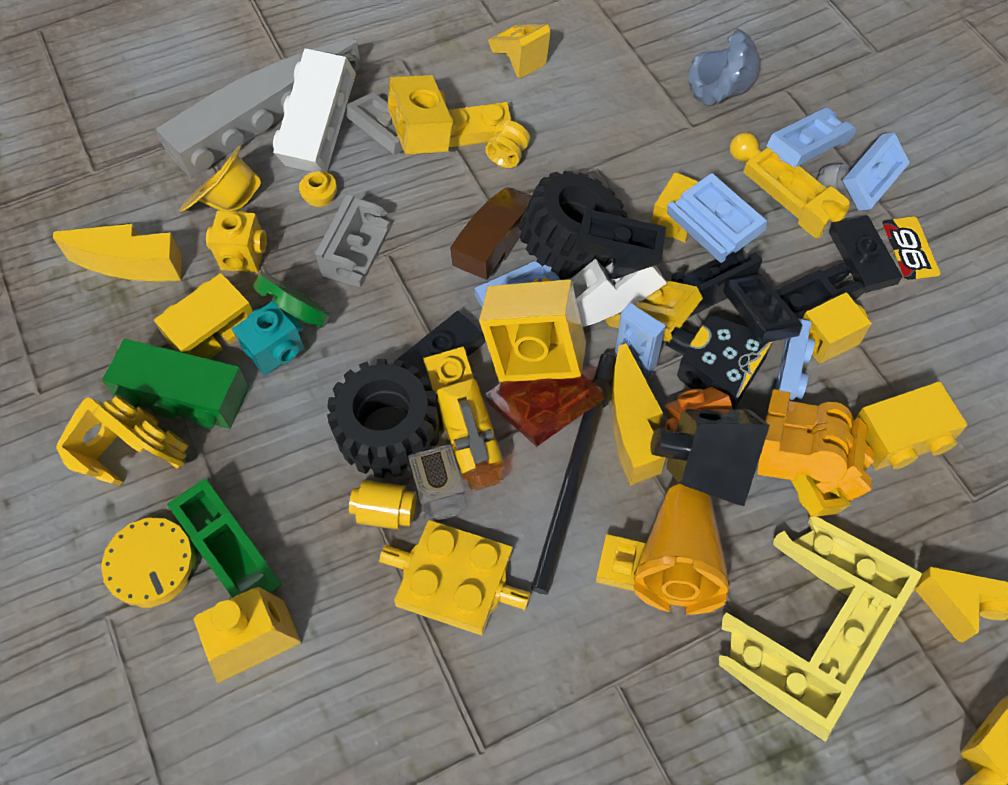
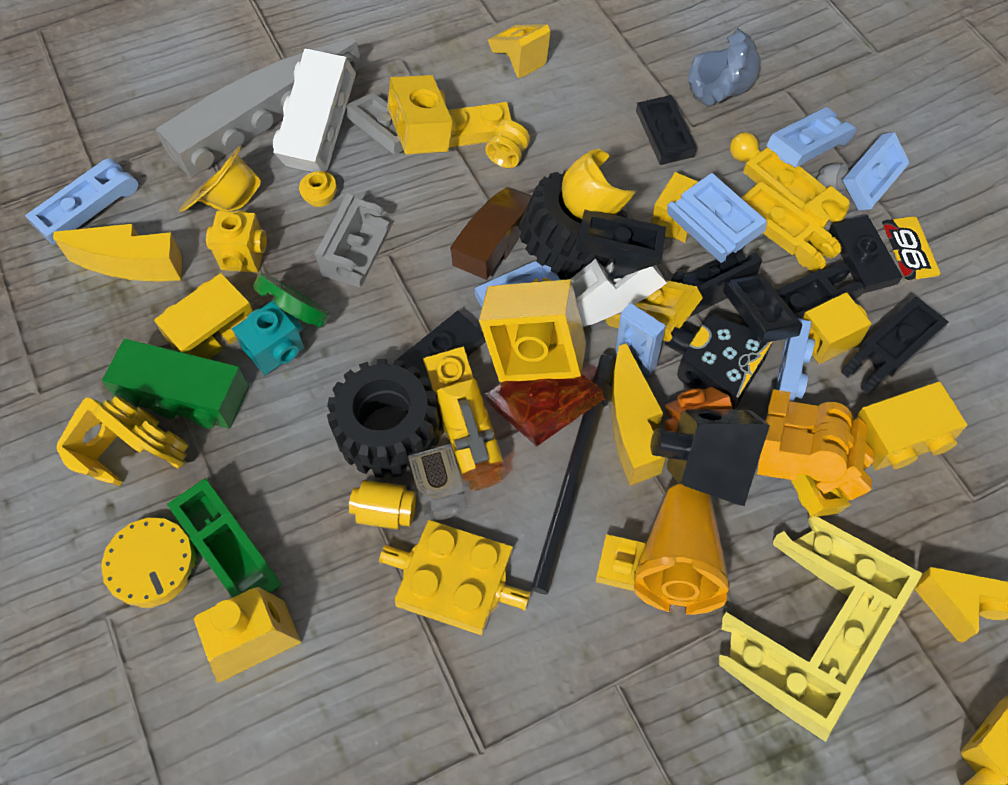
(82, 199): none -> light blue plate
(588, 189): none -> yellow hair
(666, 129): none -> black plate
(792, 227): none -> yellow hinge
(896, 343): none -> black hinge

